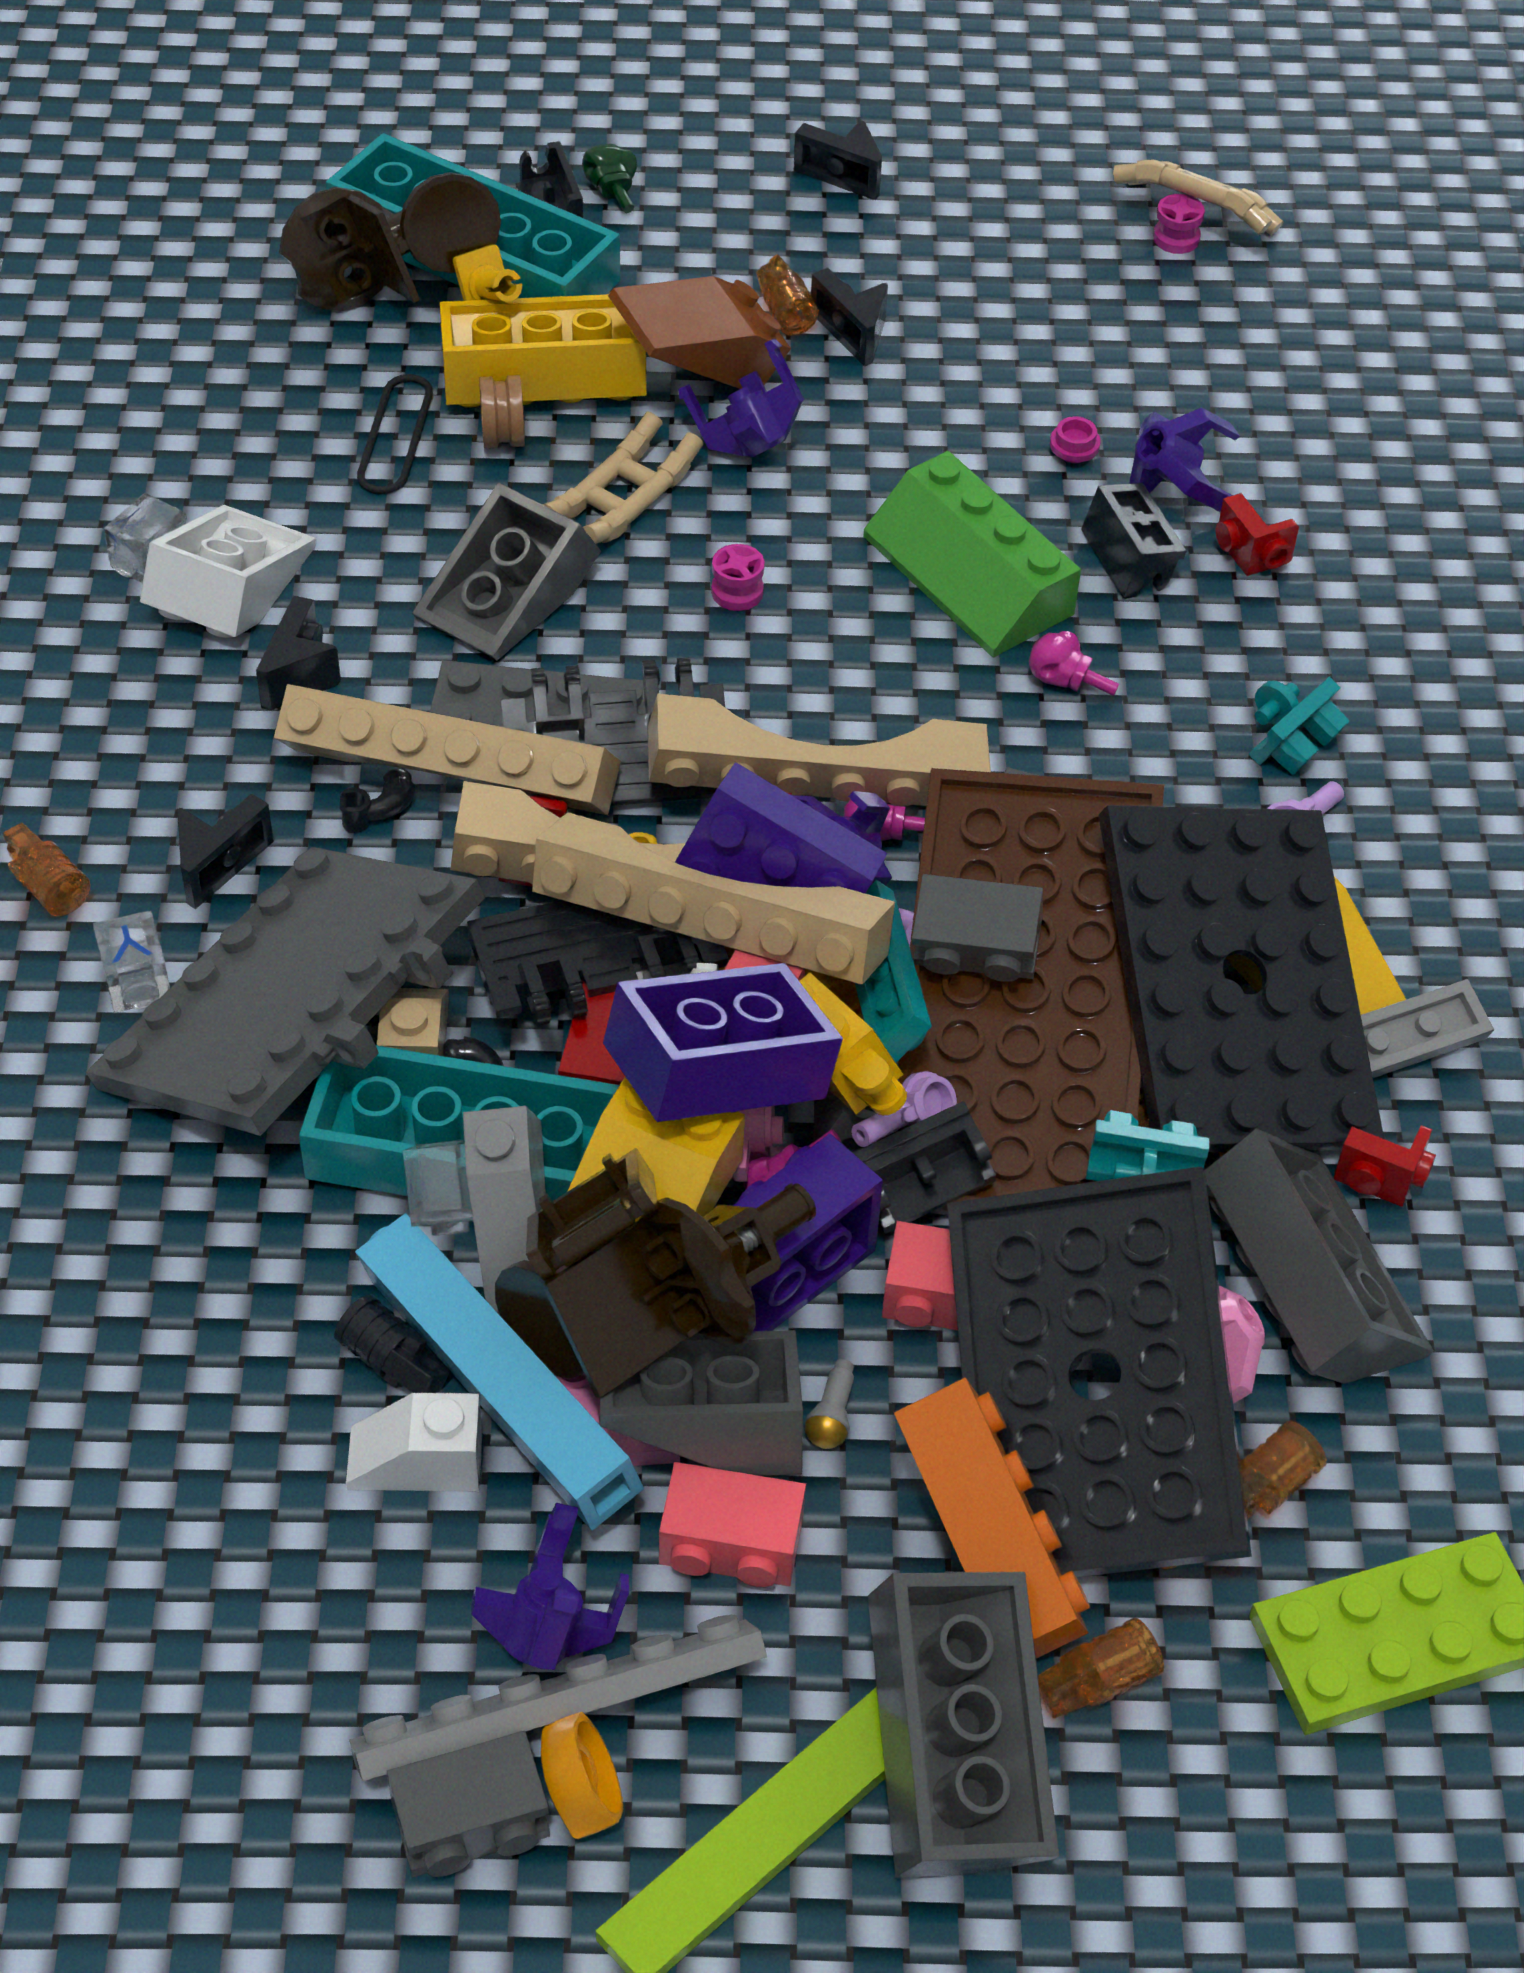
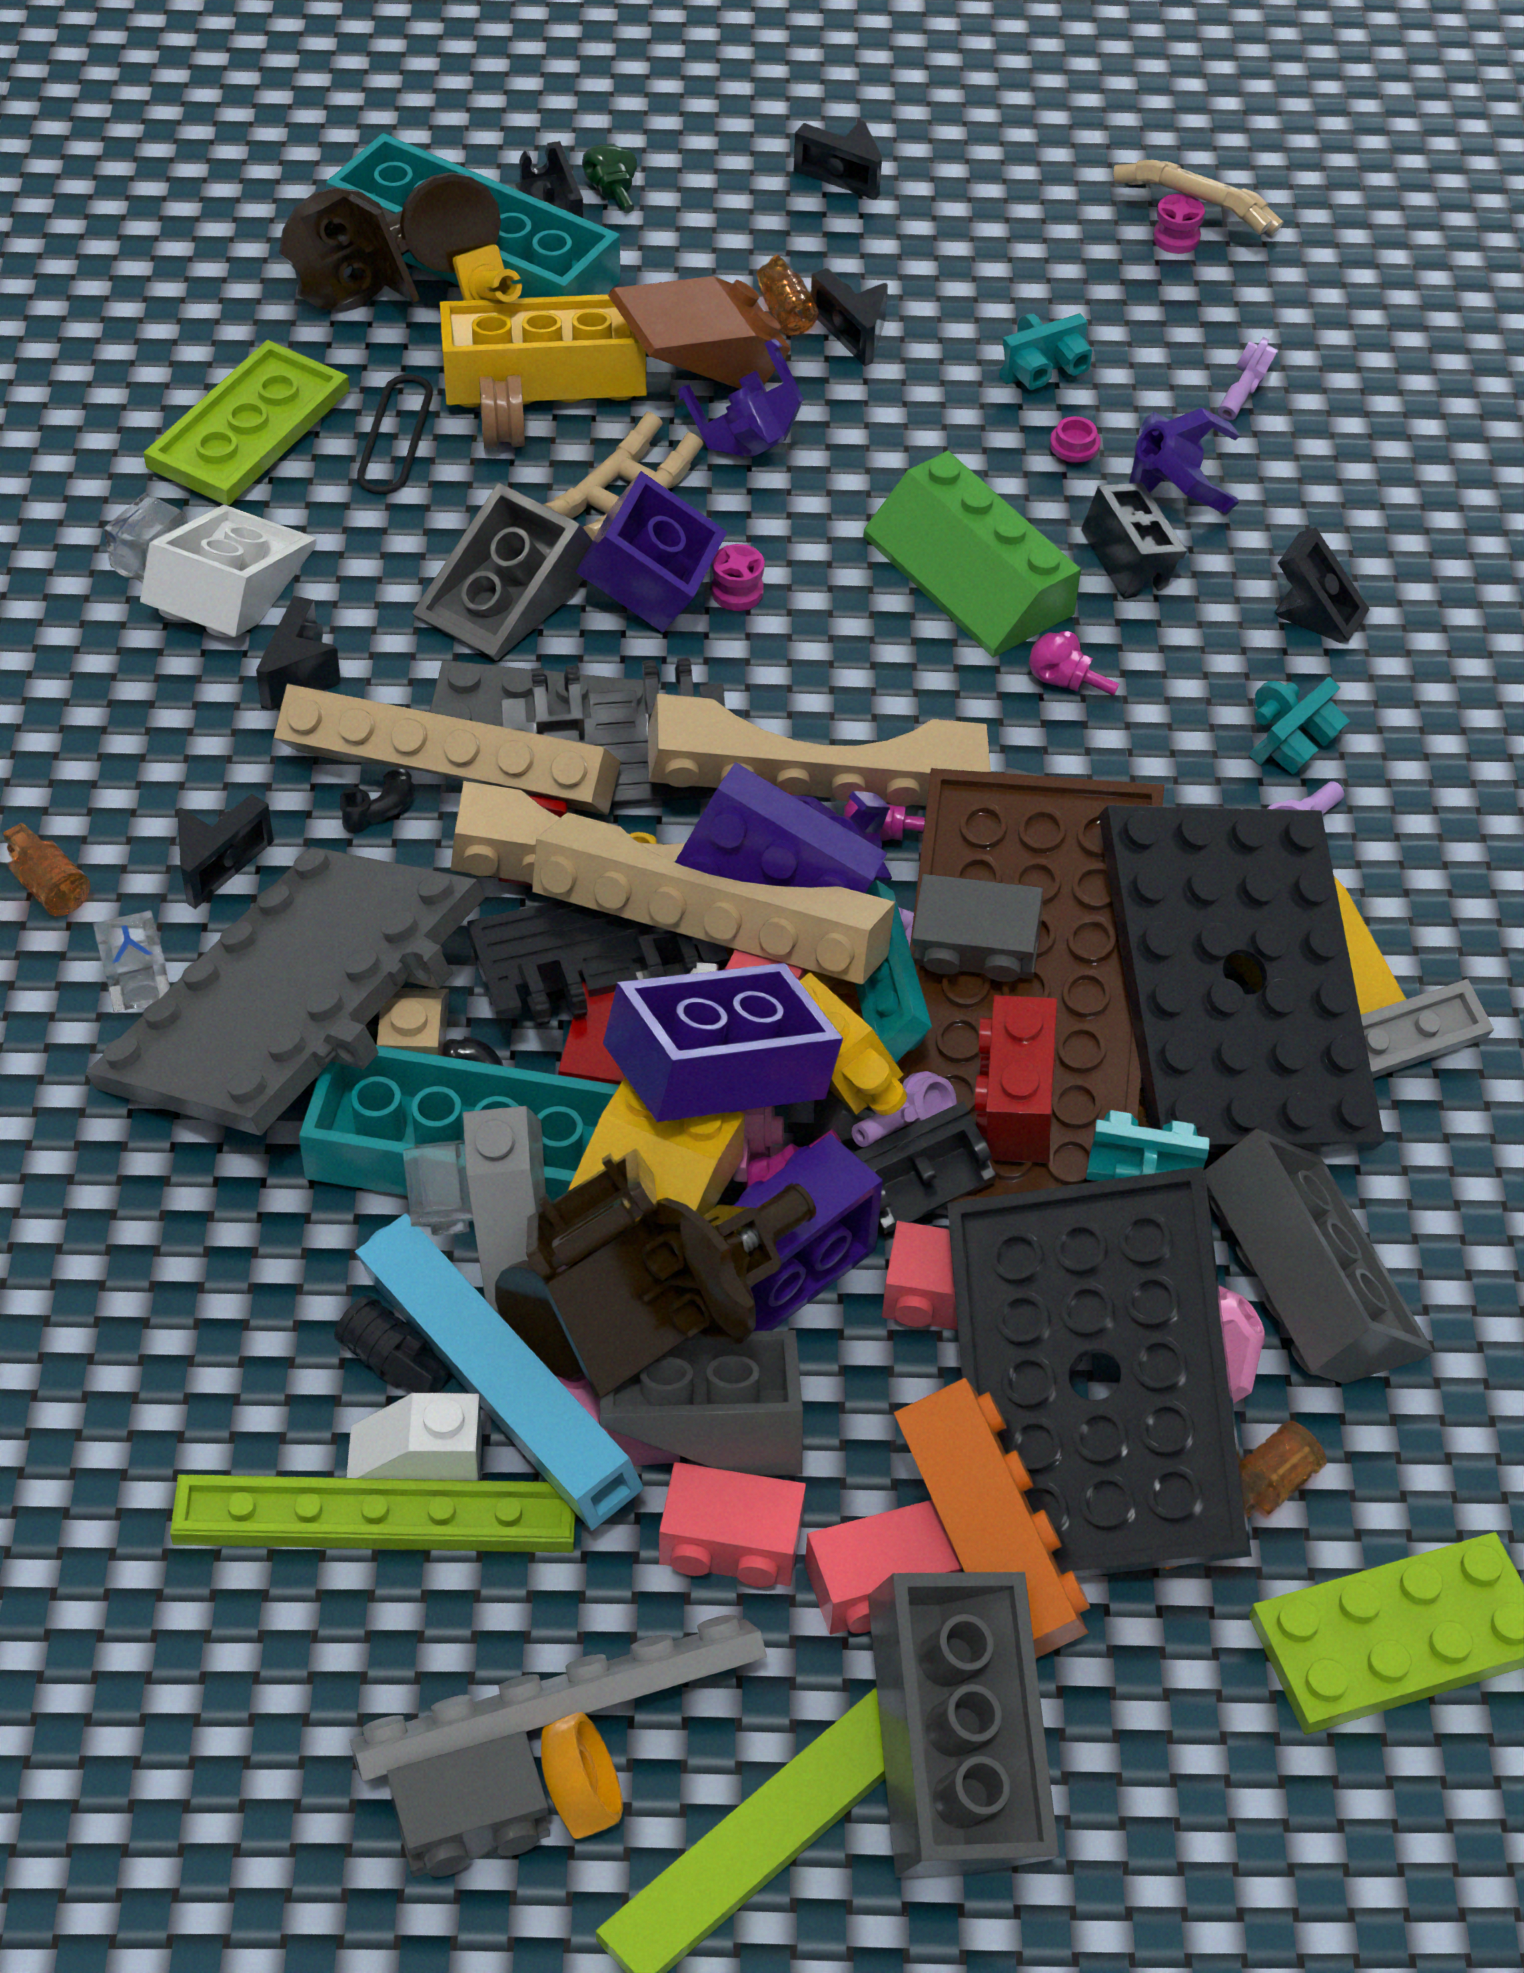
(246, 422): none -> lime plate
(371, 1514): none -> lime tile
(546, 1612): dark purple piece -> none
(651, 552): none -> dark purple brick
(828, 1422): light grey piece -> none
(859, 1555): none -> coral brick
(1017, 1078): none -> red brick
(1044, 347): none -> teal hips
(1101, 1669): clear orange hinge -> none
(1250, 540): red bracket -> none
(1254, 364): none -> lavender plate
(1321, 591): none -> black slope
(1383, 1167): red bracket -> none

